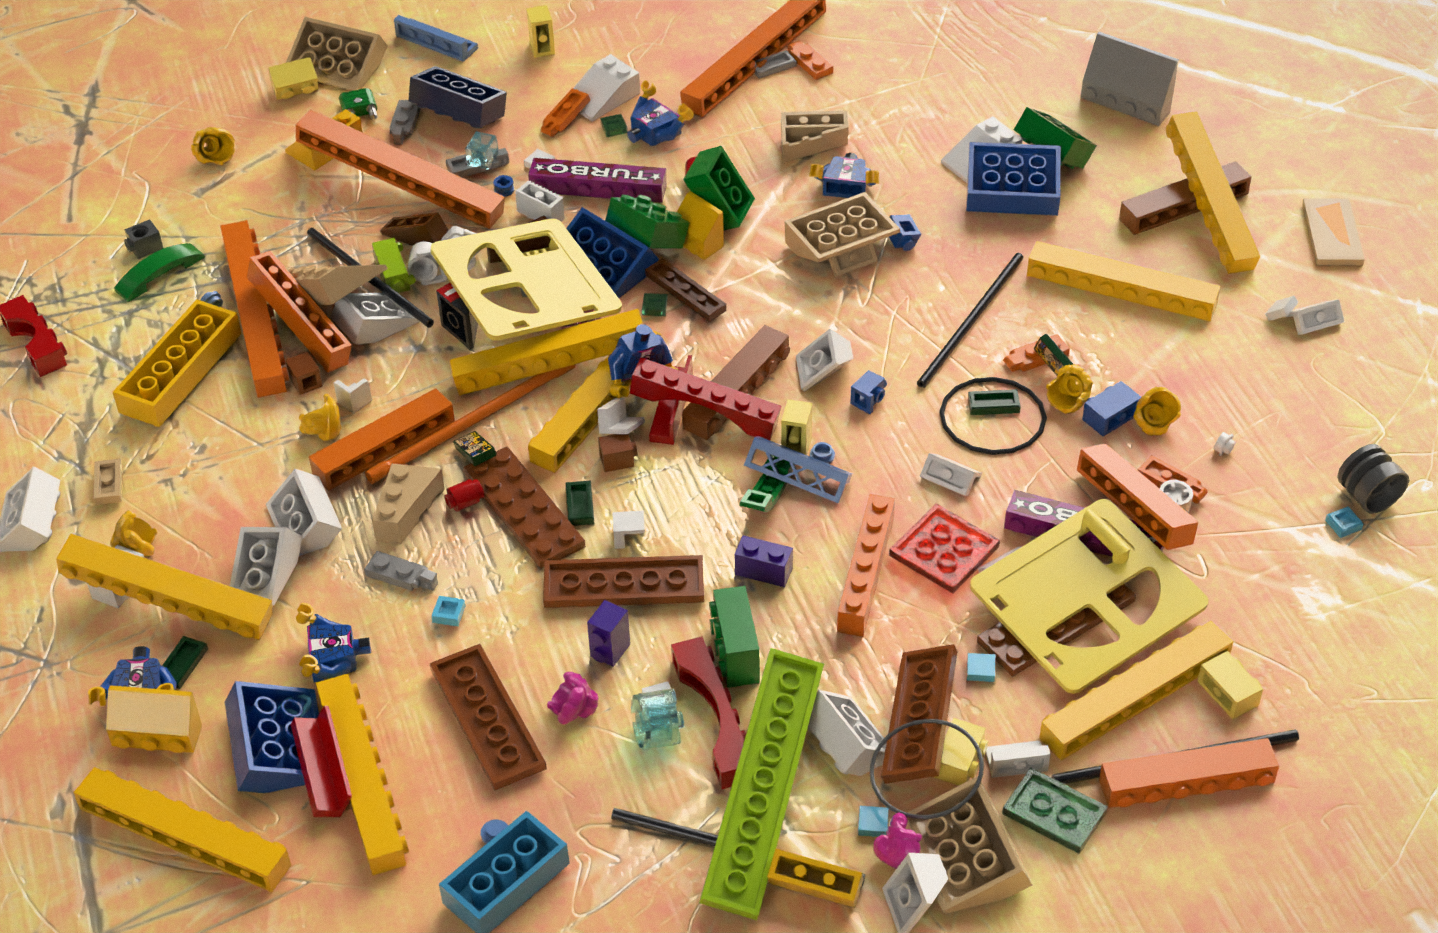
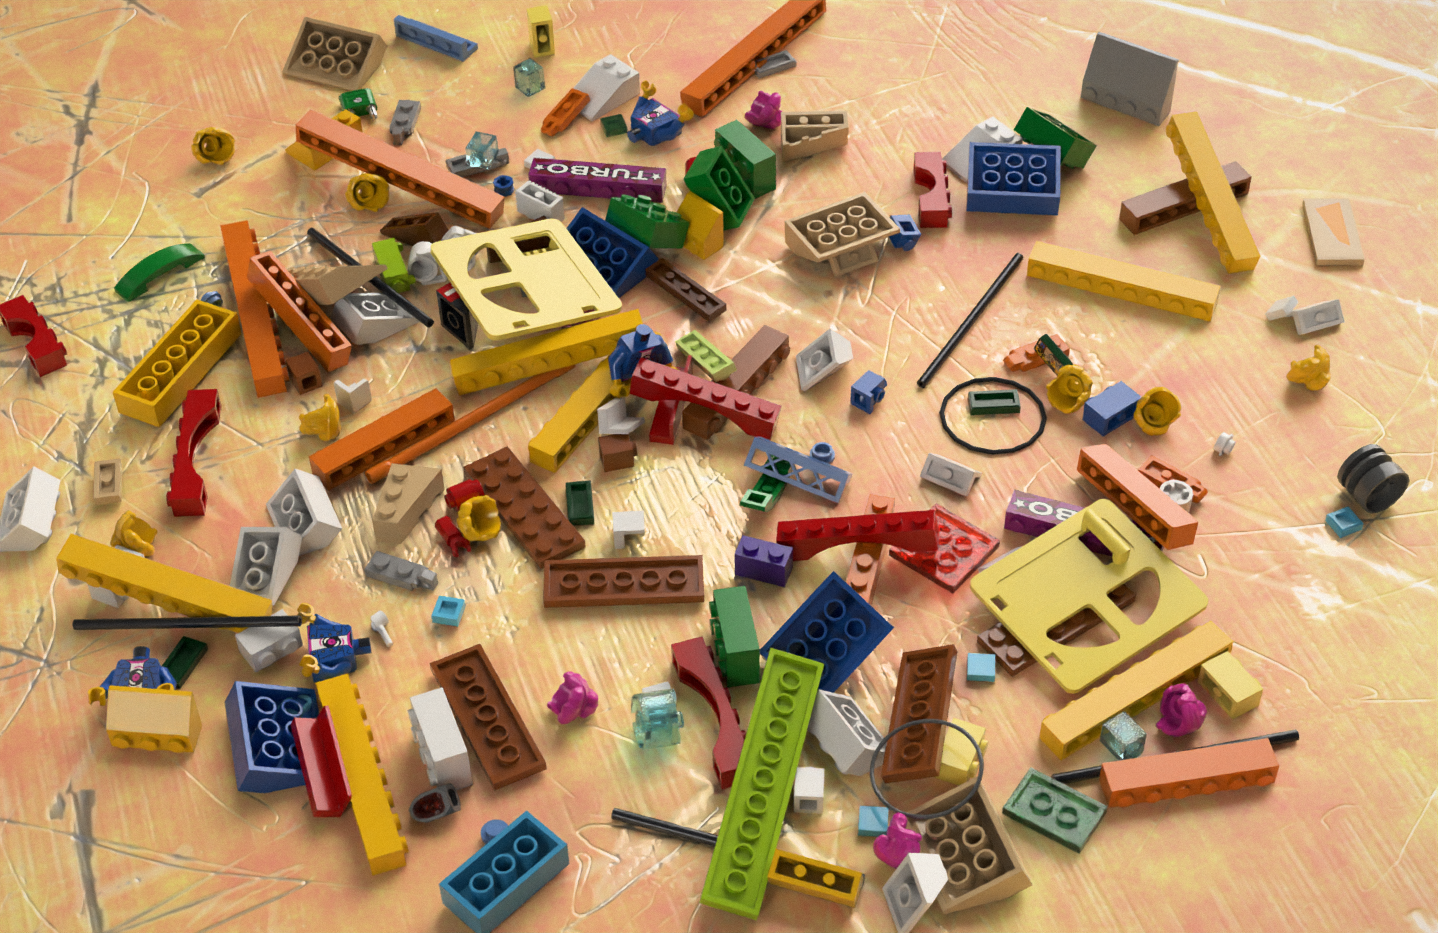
(143, 239): dark grey brick -> none
(183, 828): yellow brick -> none
(187, 622): none -> black piece
(200, 416): none -> red arch
(268, 644): none -> white brick
(293, 78): light yellow brick -> none
(373, 193): none -> yellow hair
(378, 622): none -> white hand
(435, 804): none -> rock
(439, 740): none -> white brick
(451, 535): none -> red bar
(457, 97): dark blue brick -> none
(474, 448): tile -> none
(479, 519): none -> yellow hair
(529, 77): none -> clear light blue brick
(608, 633): brick -> none
(654, 304): clear green tile -> none
(706, 356): none -> yellowish green plate
(750, 157): none -> green brick
(765, 111): none -> dark pink hair
(797, 426): light yellow brick -> none
(809, 790): none -> white brick
(810, 60): orange hinge -> none
(833, 629): none -> blue slope
(844, 176): blue torso -> none
(907, 530): none -> red arch
(934, 205): none -> arch
(1017, 758): white panel -> none
(1123, 737): none -> clear light blue brick
(1181, 711): none -> dark pink hair
(1312, 371): none -> yellow hair

